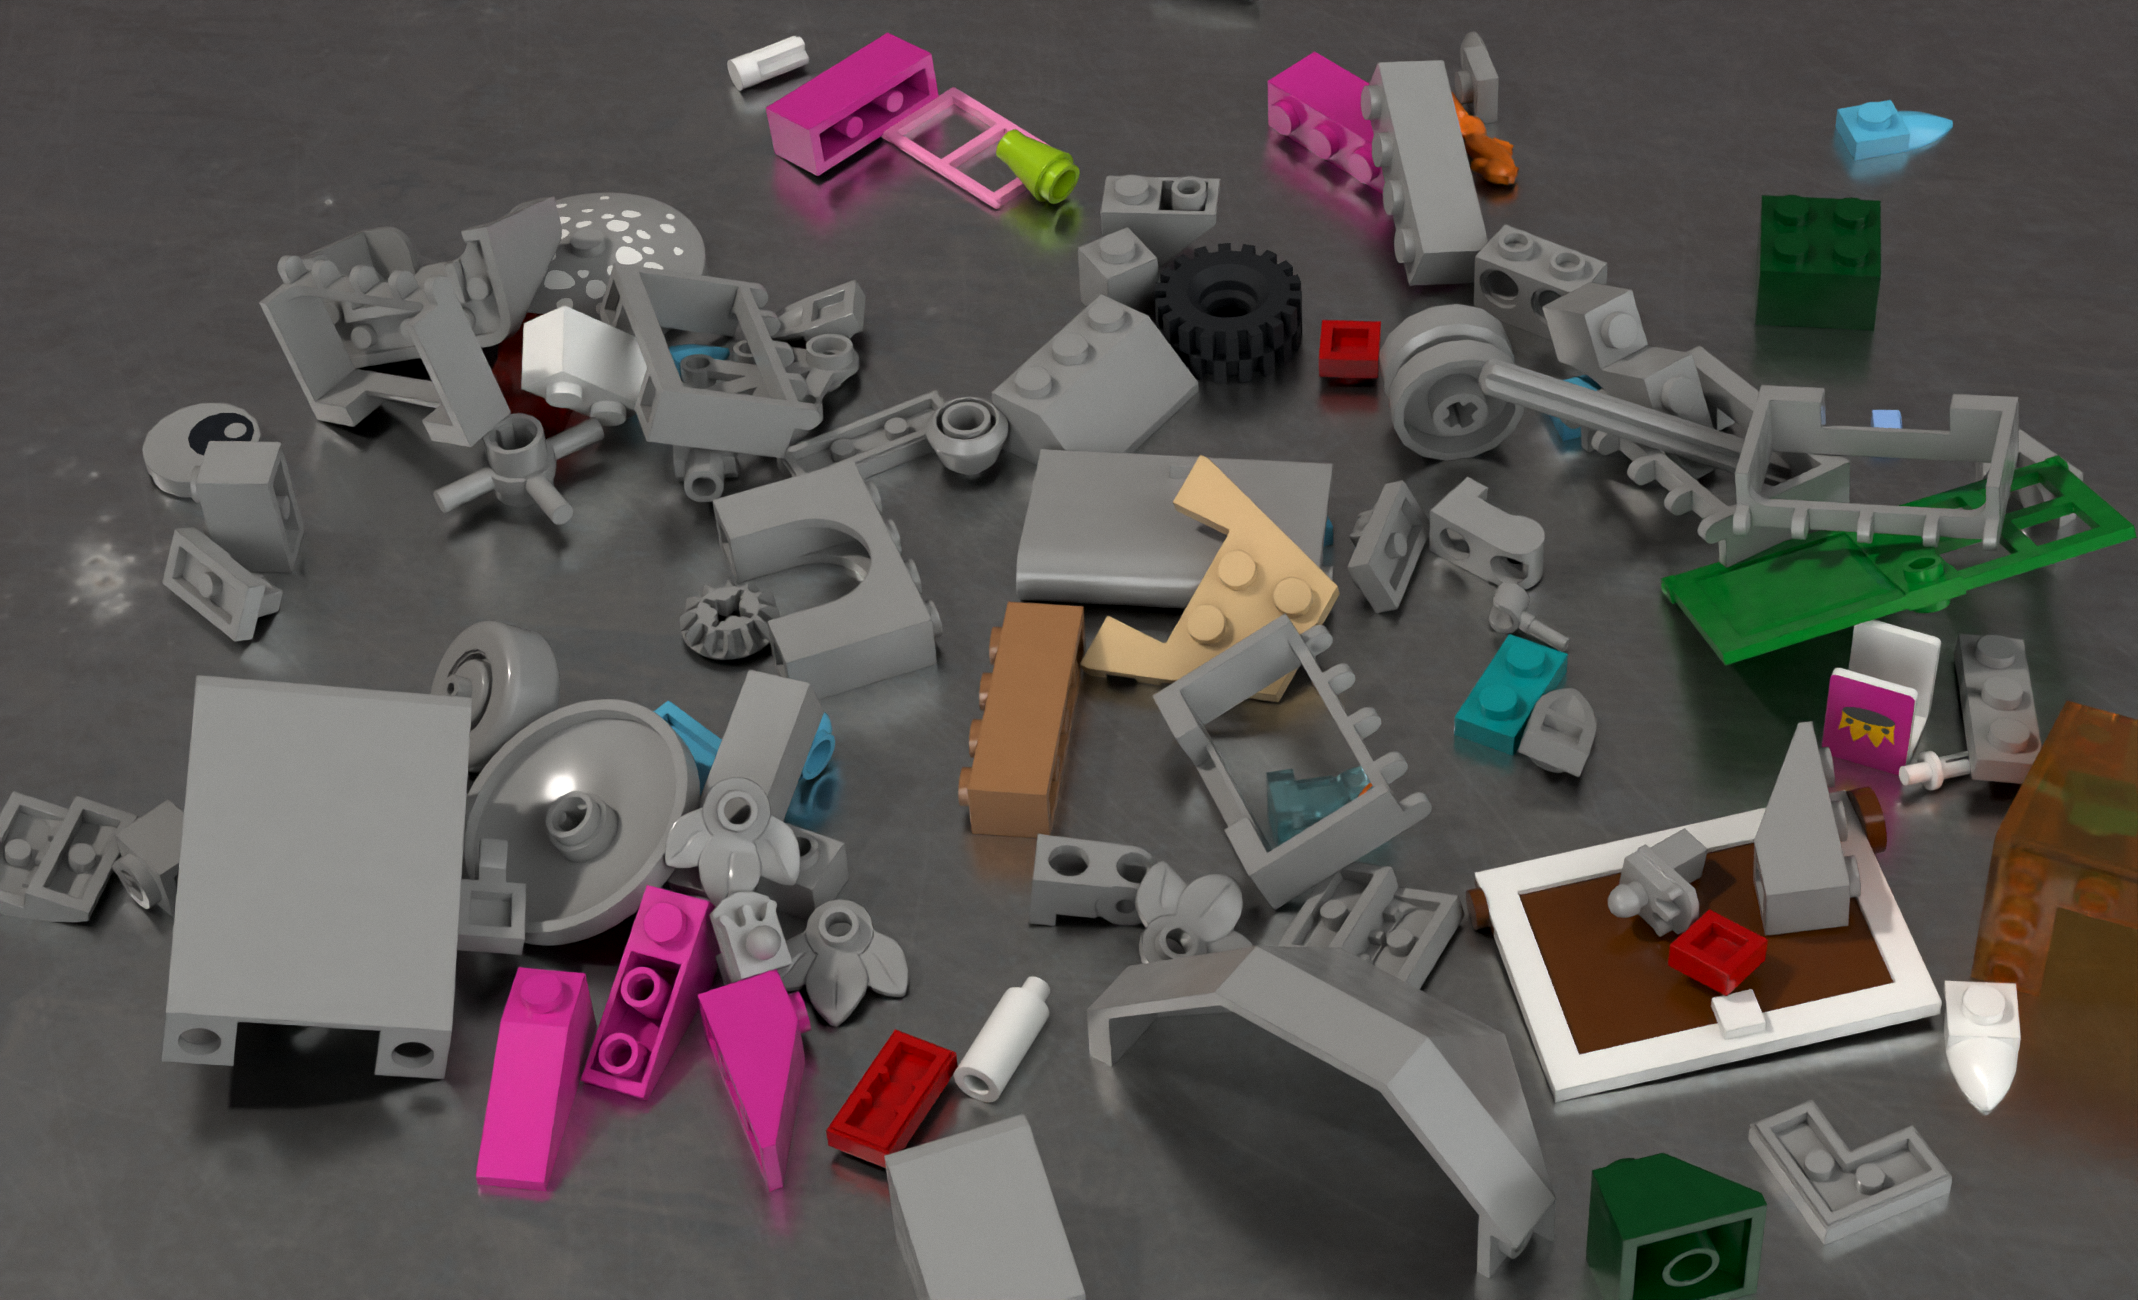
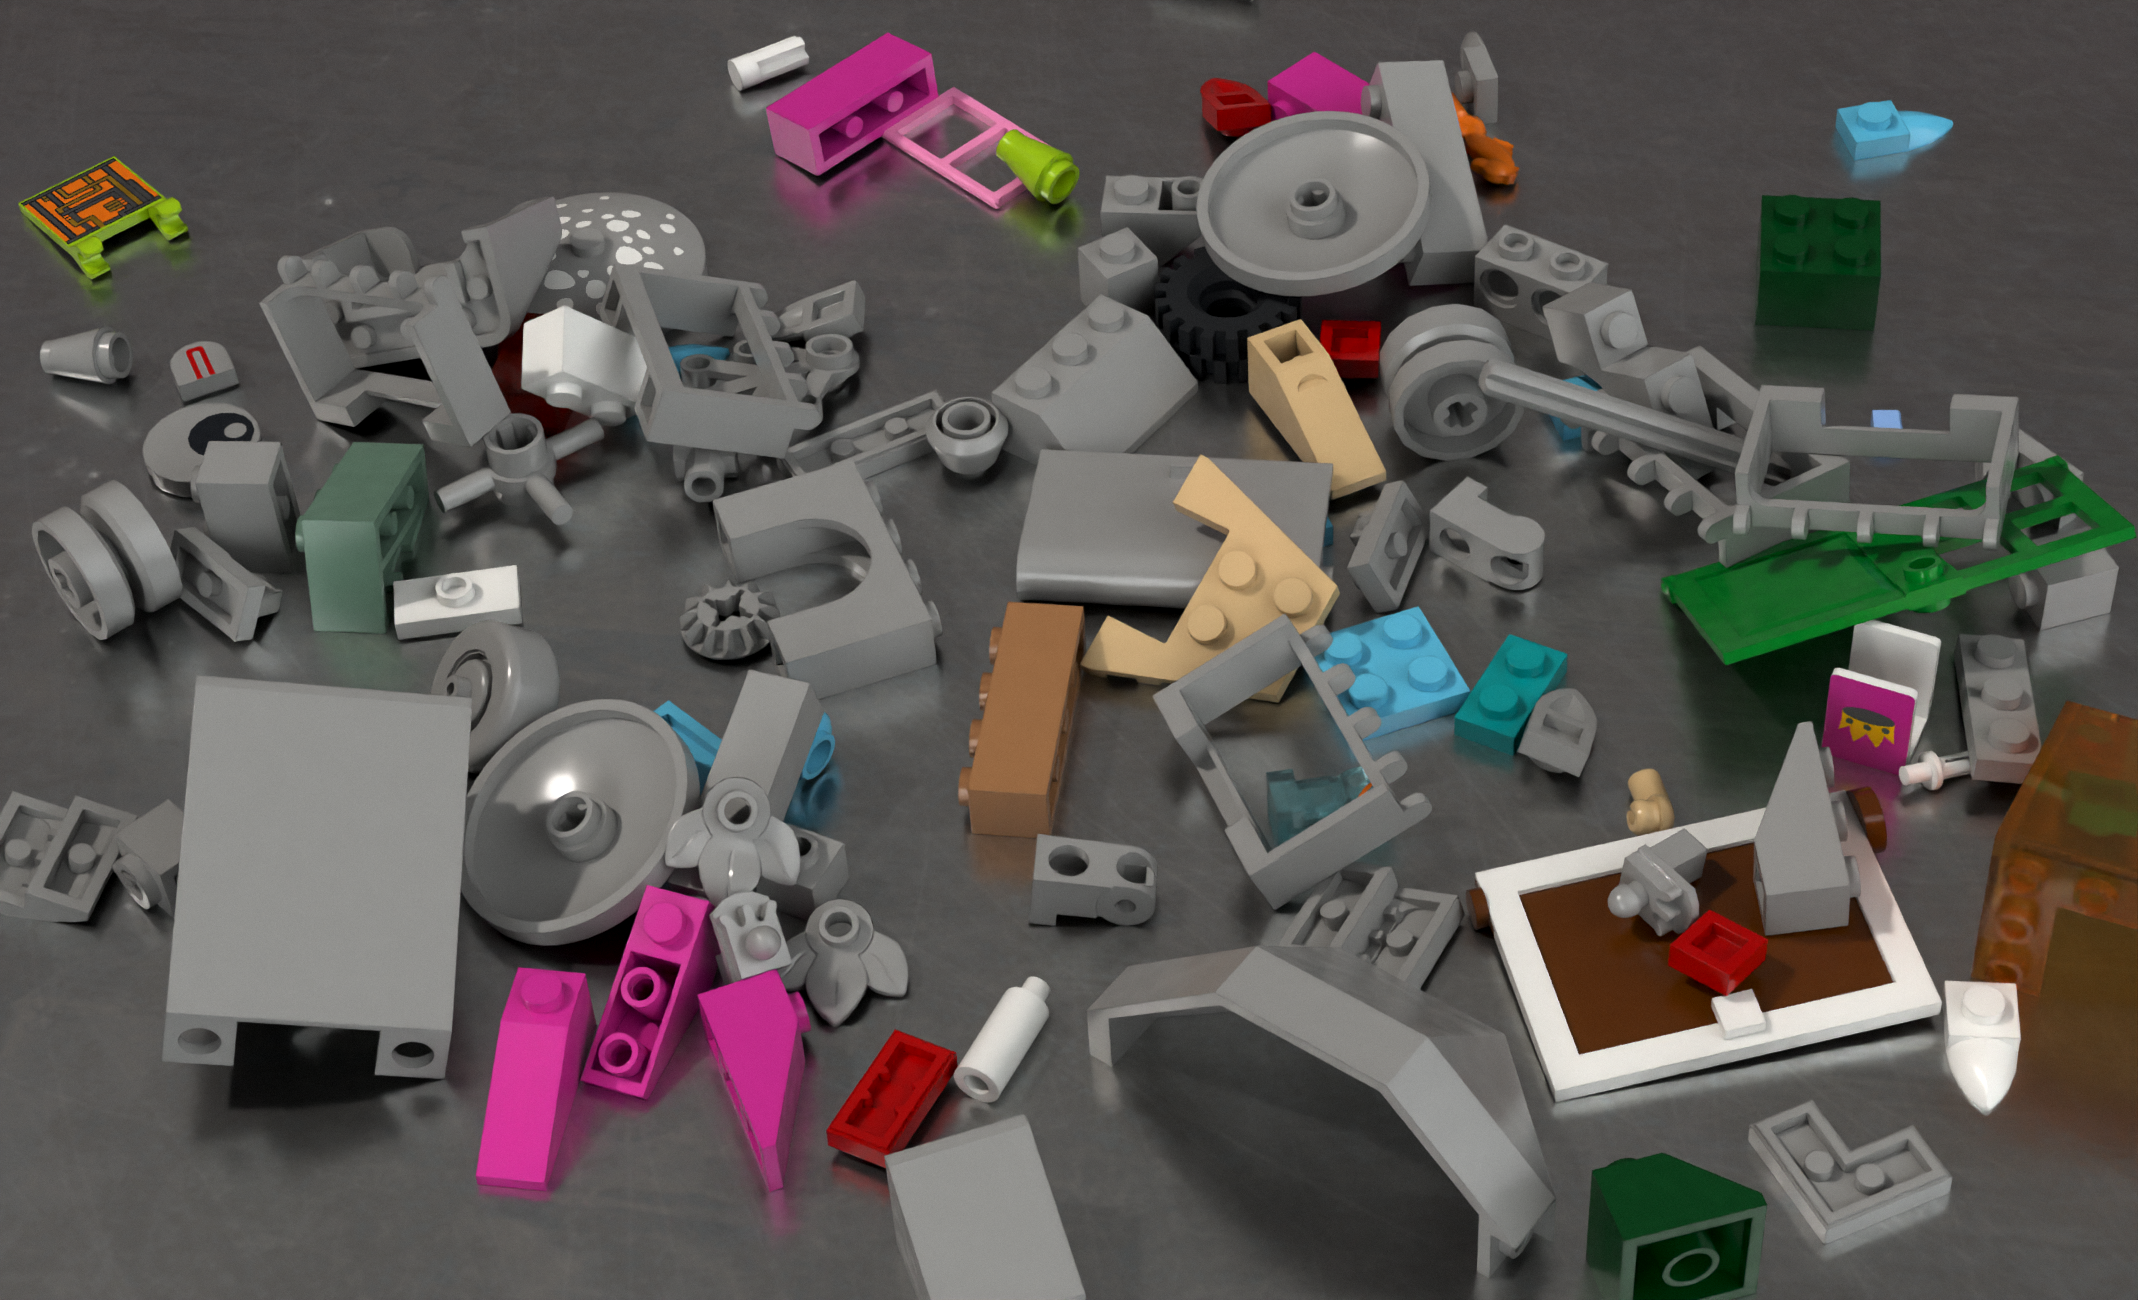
(91, 356): none -> light grey cone
(98, 206): none -> flag
(107, 559): none -> light grey wheel
(202, 369): none -> light grey tile
(357, 531): none -> sand green wedge
(456, 601): none -> white plate
(491, 907): light grey plate -> none
(1192, 915): light grey plate -> none
(1233, 107): none -> red plate
(1310, 406): none -> tan slope
(1314, 203): none -> light grey dish
(1397, 671): none -> medium azure plate
(1510, 614): light grey hand -> none
(1651, 805): none -> tan arm
(2066, 589): none -> light grey brick

